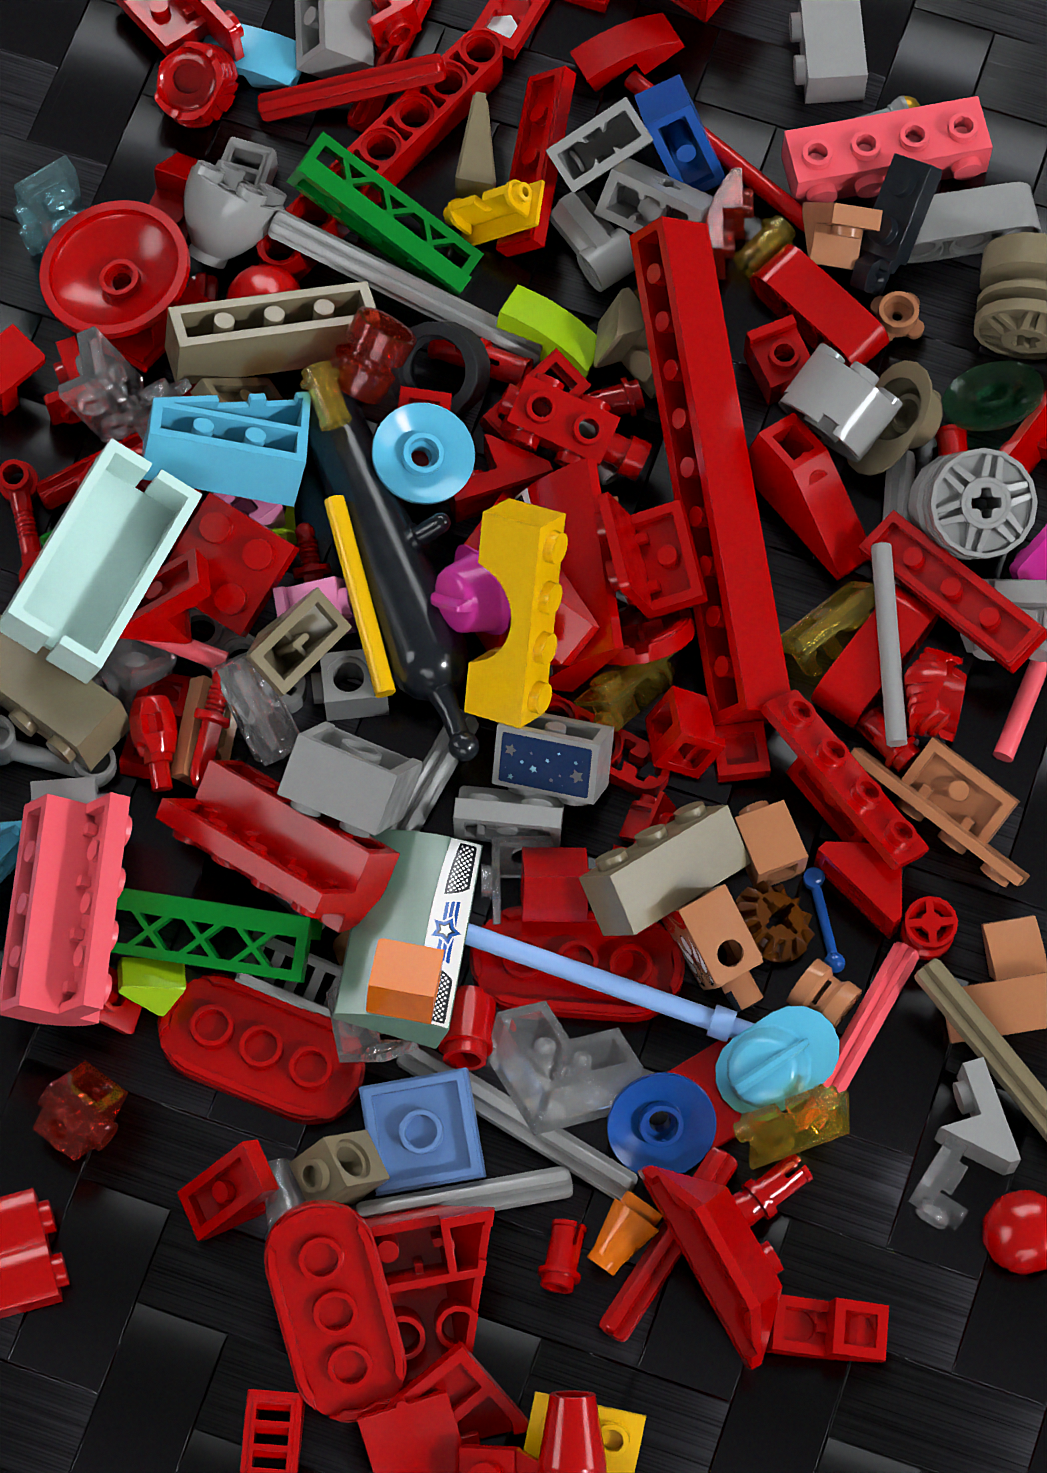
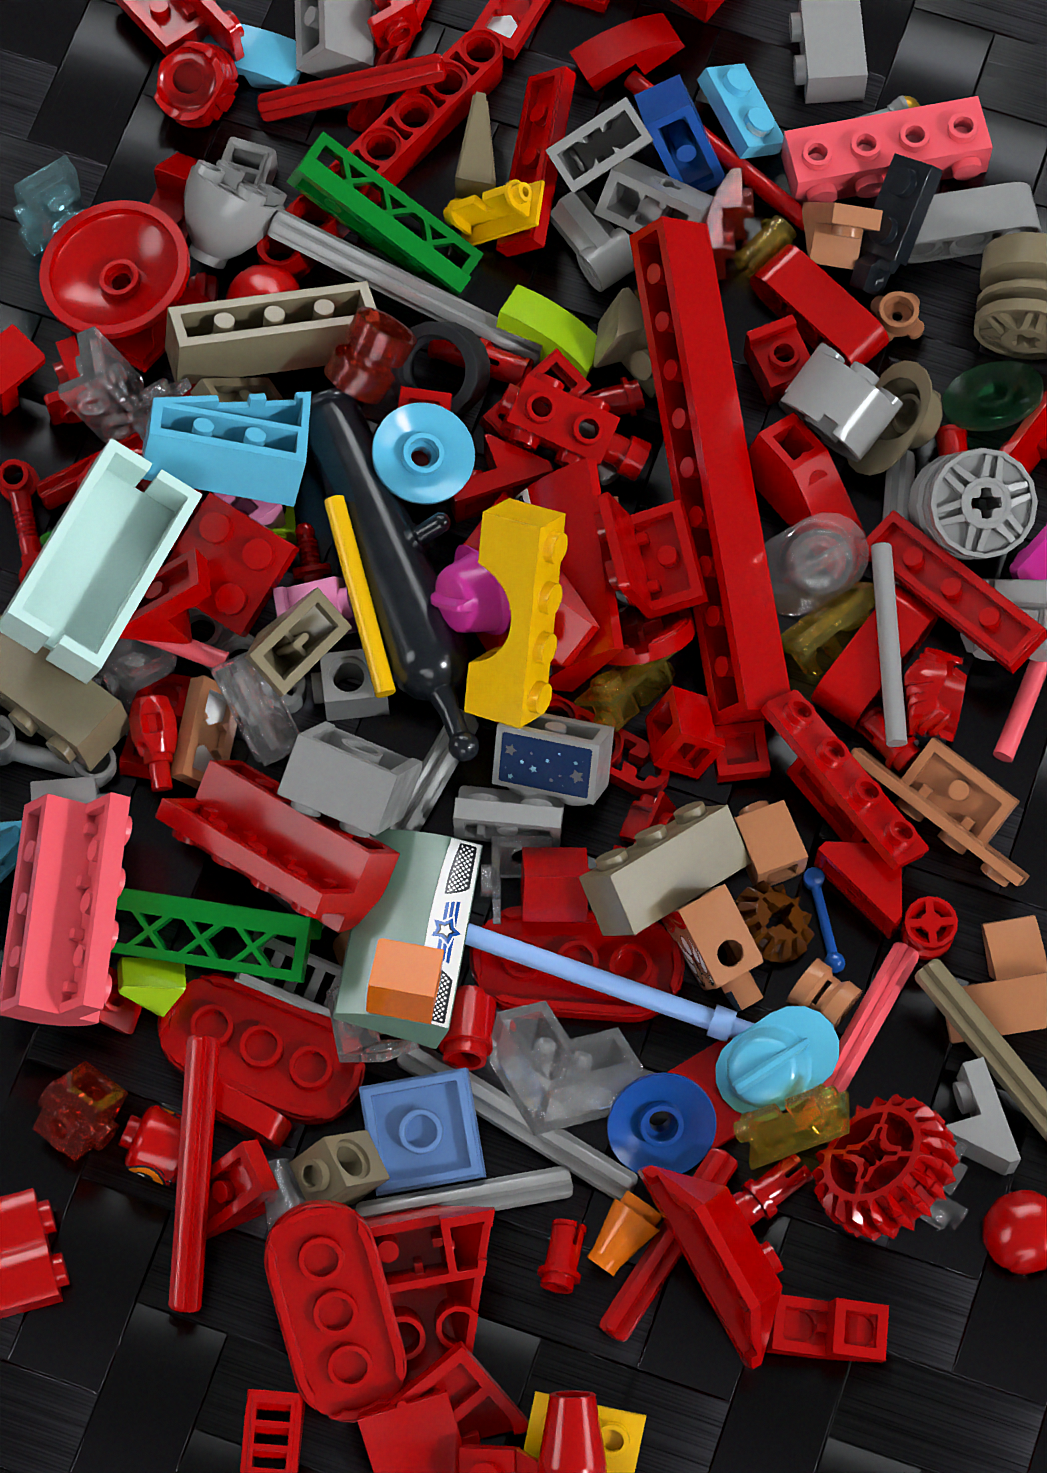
(153, 1144): none -> red head
(194, 1173): none -> red axle
(209, 731): red piece -> none
(250, 1117): none -> red beam
(326, 395): clear yellow pin -> none
(741, 110): none -> medium azure piece
(815, 561): none -> clear piece
(873, 1176): none -> red gear

